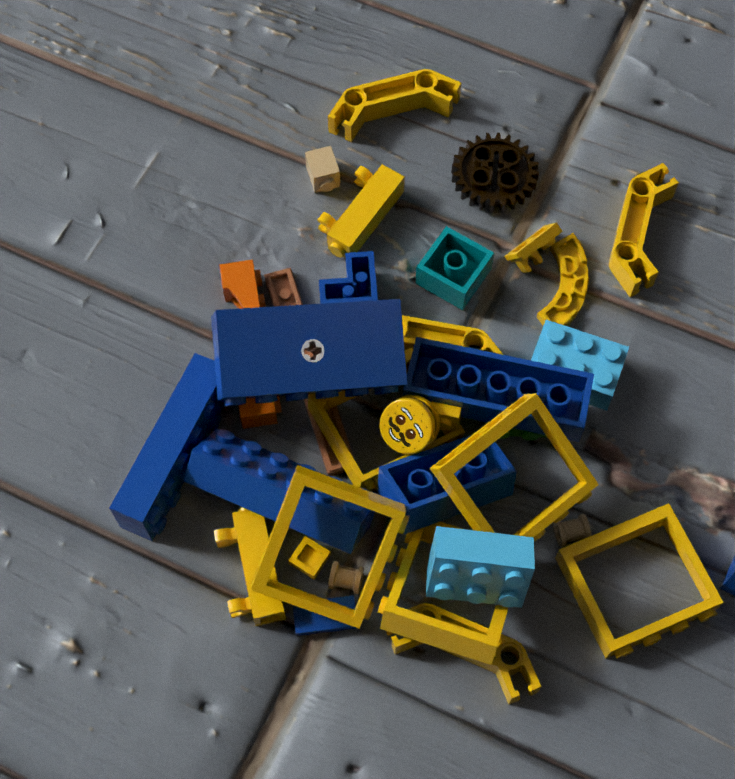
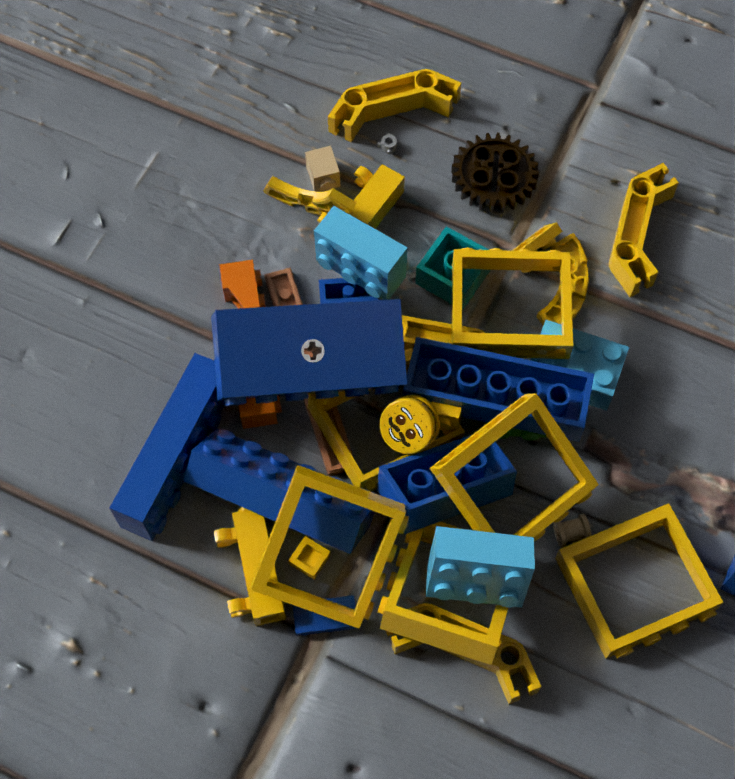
(313, 201): none -> yellow tile
(346, 577): tan bush -> none
(360, 253): none -> medium azure brick
(388, 143): none -> light grey piece
(514, 344): none -> yellow window

